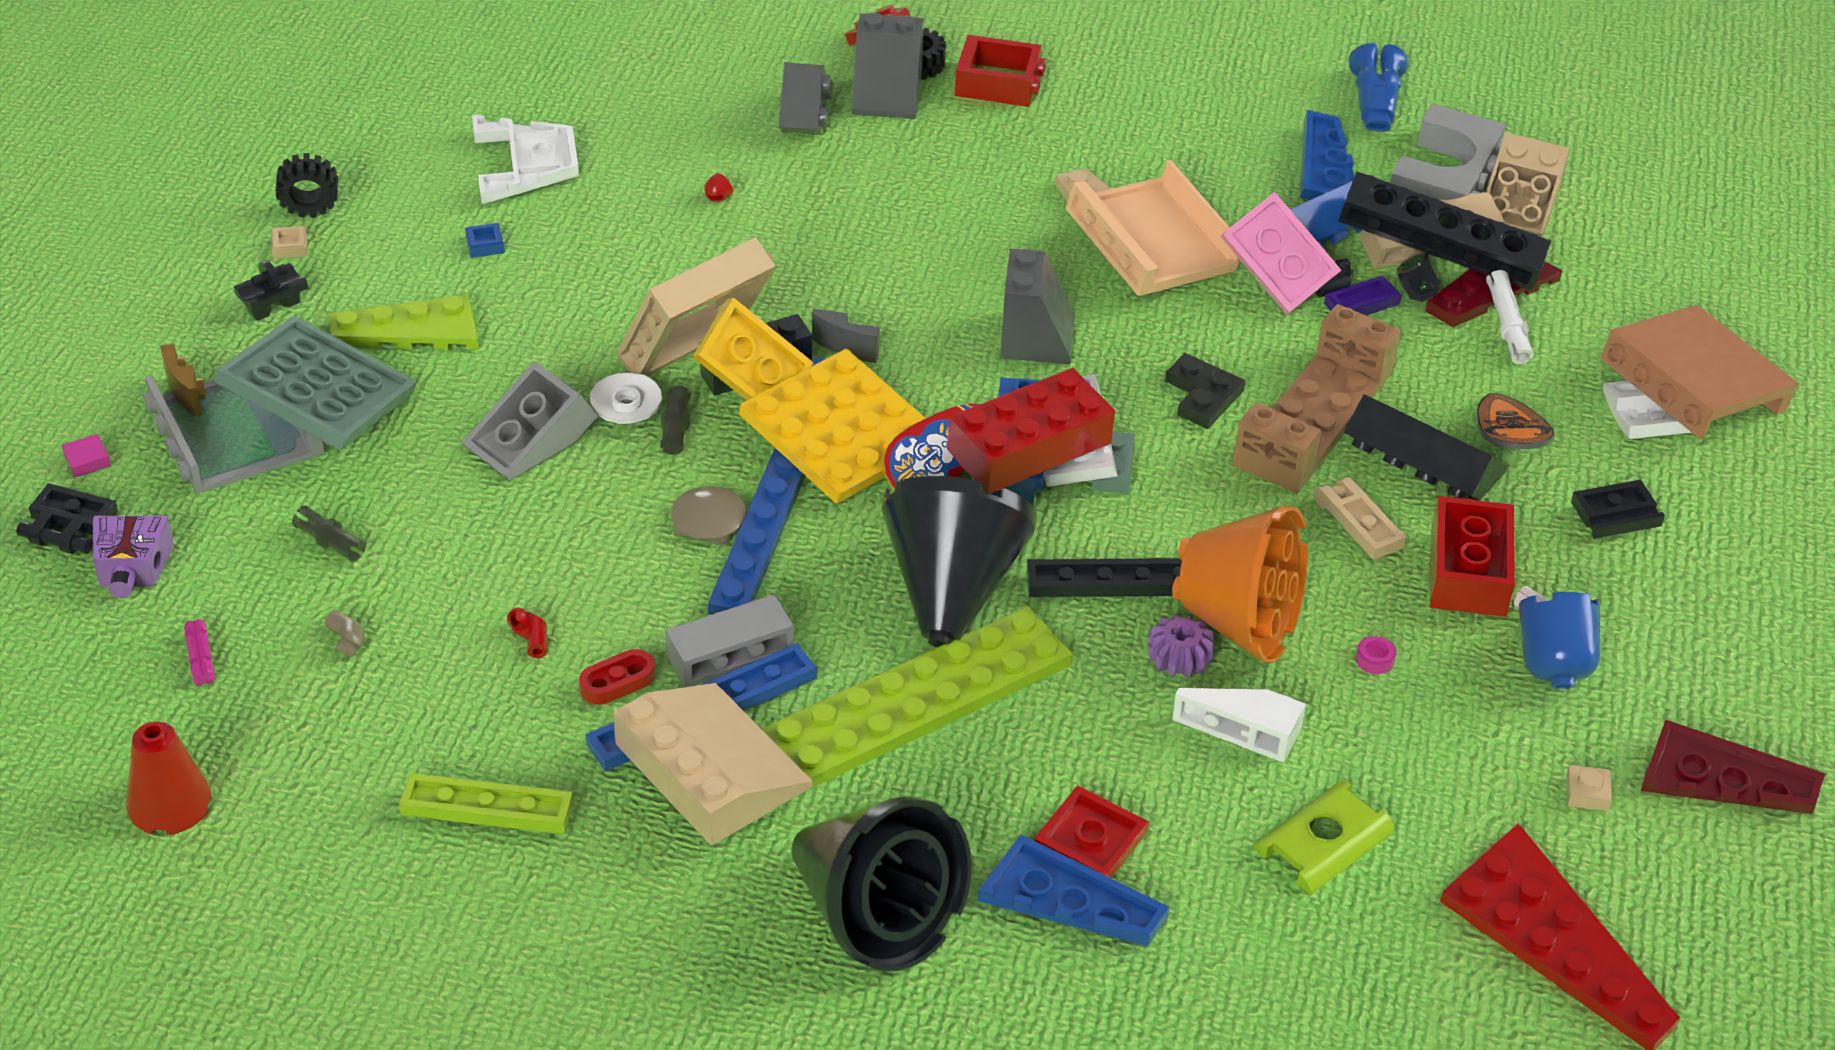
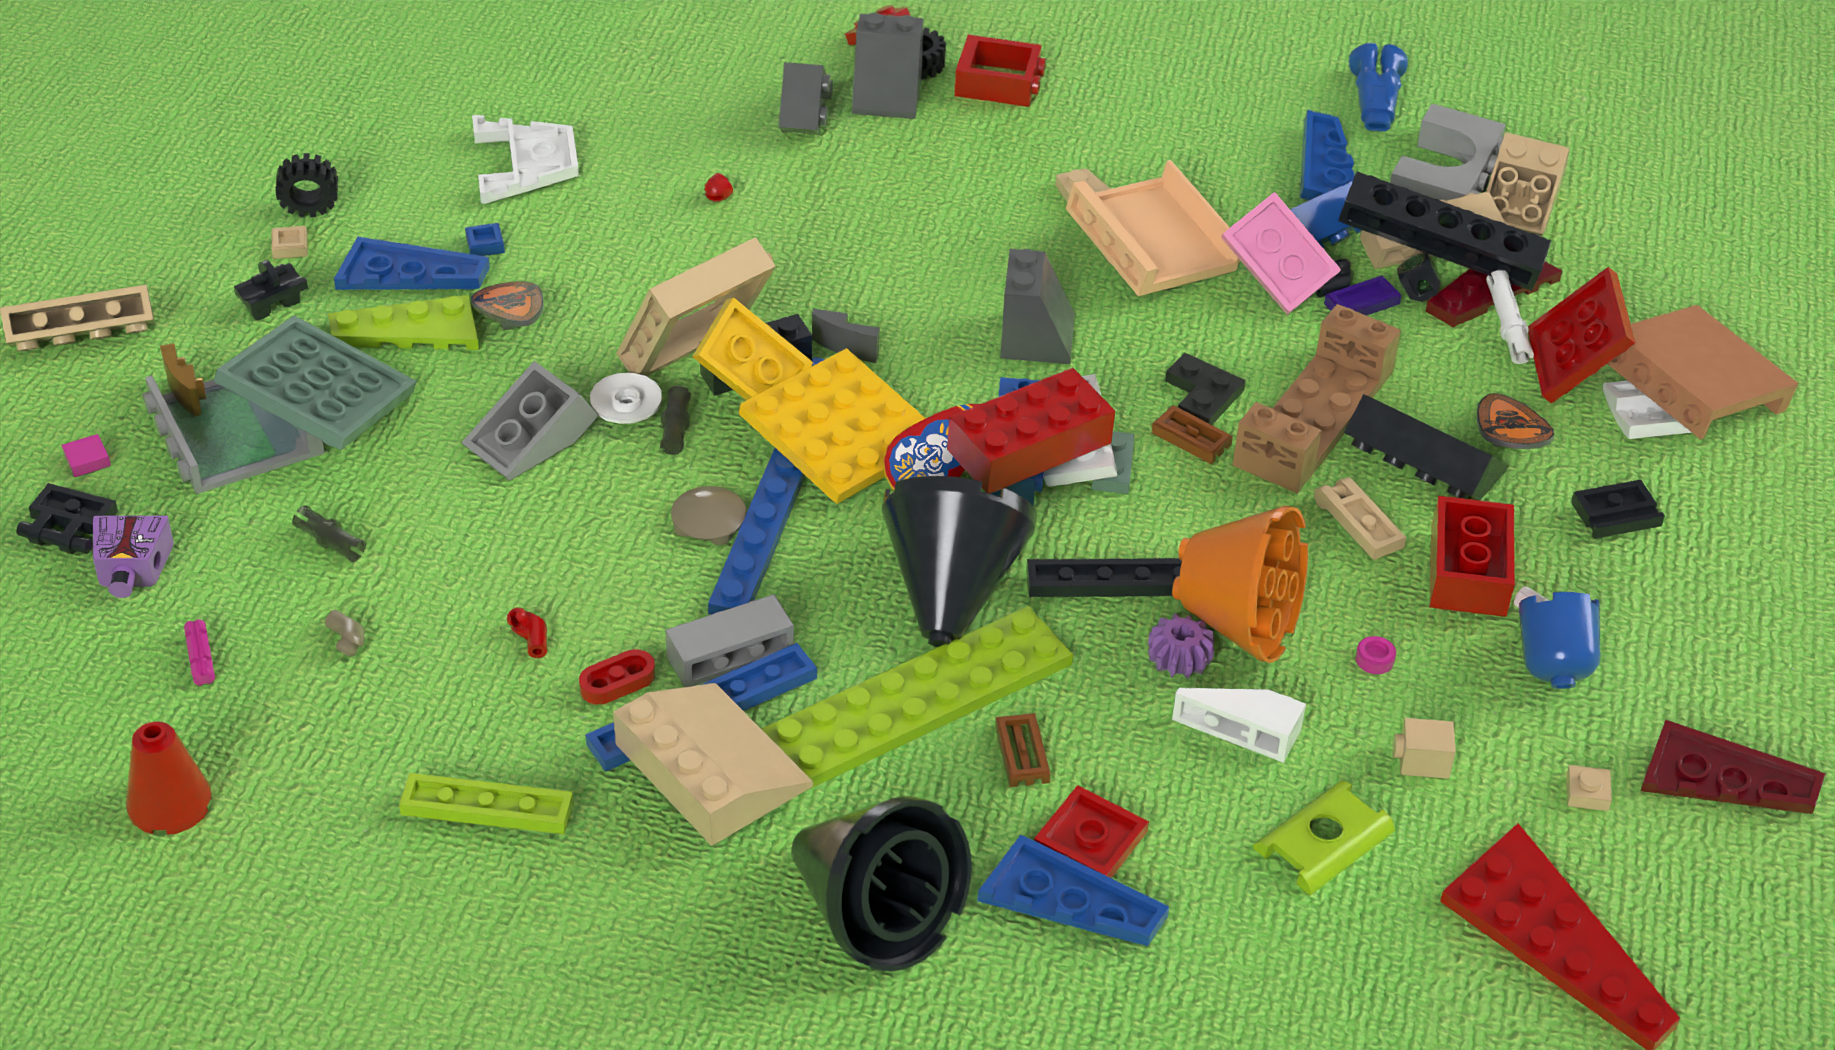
(77, 316): none -> tan brick
(394, 265): none -> blue wing
(510, 303): none -> shield
(1026, 773): none -> dark orange tile
(1191, 434): none -> dark orange tile
(1425, 748): none -> tan brick
(1580, 335): none -> red plate

